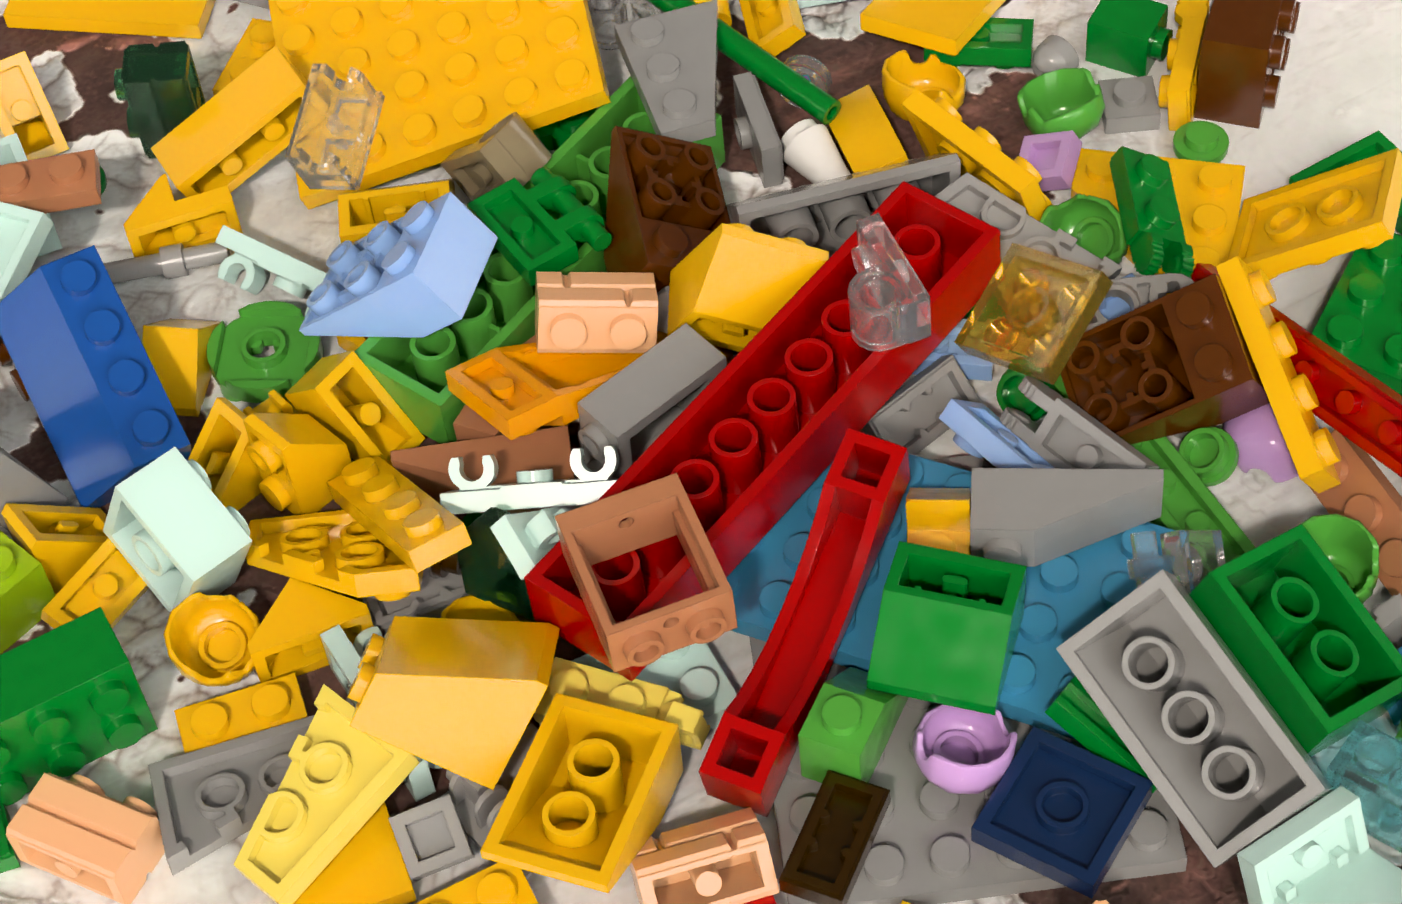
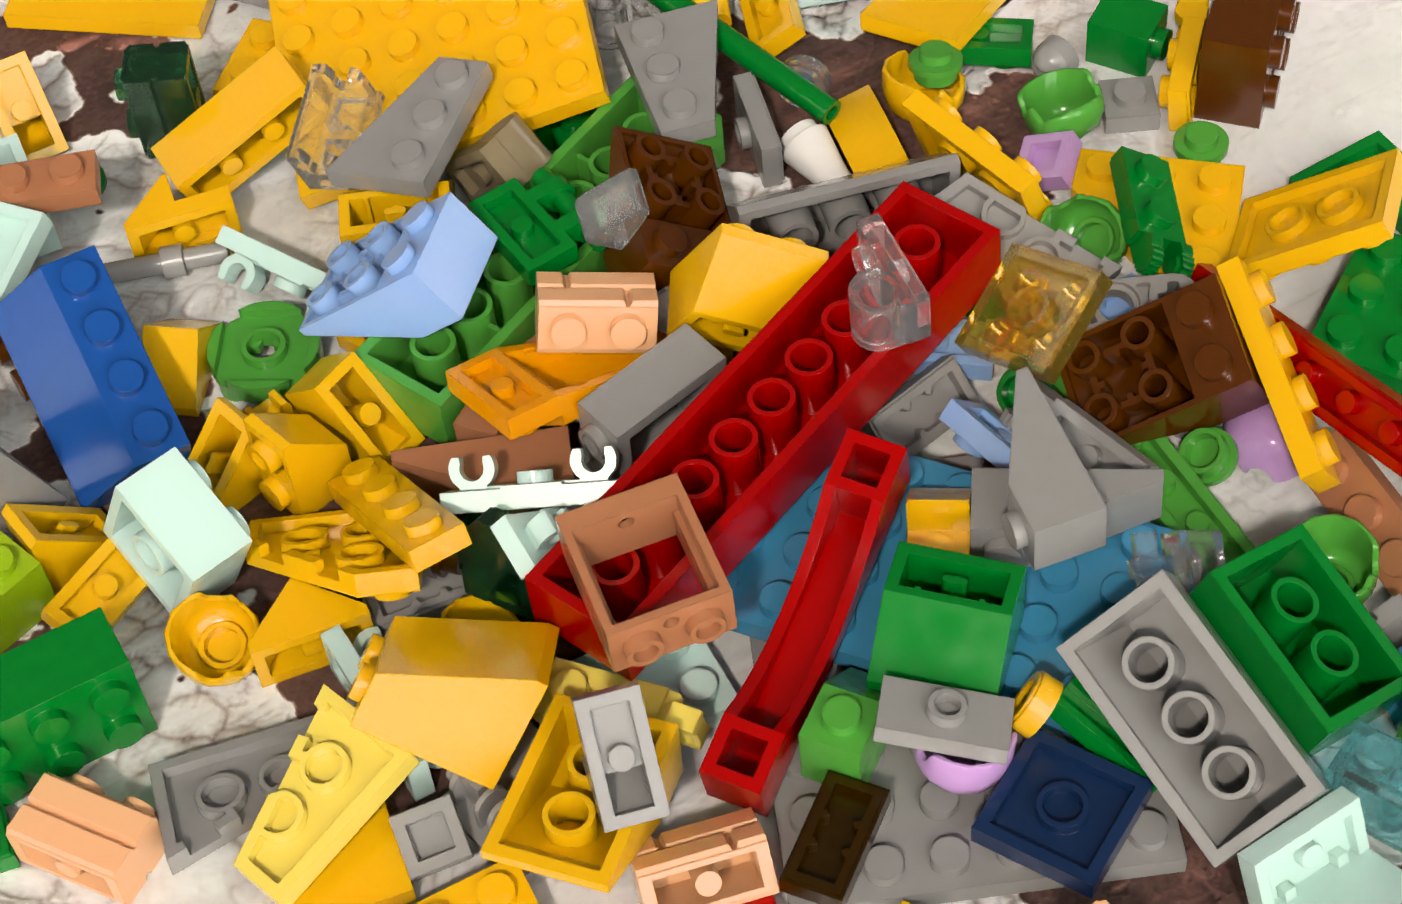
(241, 713): yellow plate -> none
(417, 133): none -> light grey wing
(613, 210): none -> clear slope
(620, 756): none -> slope
(935, 64): none -> bright green plate
(944, 720): none -> light grey plate
(1035, 702): none -> yellow tile
(1050, 494): none -> light grey slope

